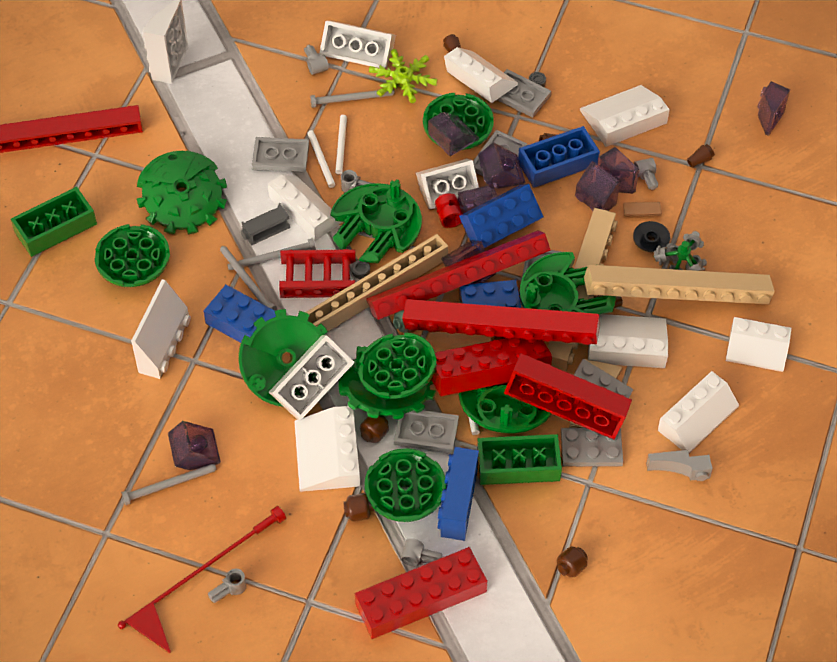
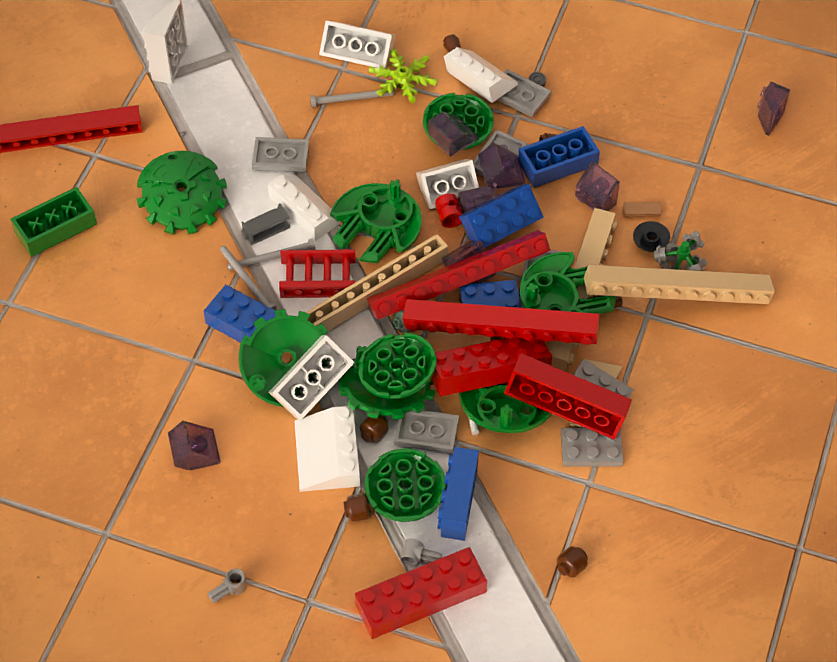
(127, 497): light grey bar -> none
(132, 255): green brick -> none
(147, 620): red piece -> none
(160, 331): white slope -> none
(316, 62): light grey axle -> none
(321, 159): white bar -> none
(341, 144): white bar -> none
(350, 180): light grey axle -> none
(360, 269): dark grey tile -> none
(519, 459): green brick -> none
(620, 168): slope -> none
(626, 114): white slope -> none
(631, 341): white slope -> none
(647, 171): light grey axle -> none
(694, 467): light grey slope -> none
(698, 413): white slope -> none
(701, 155): reddish brown cone -> none
(758, 344): white slope -> none

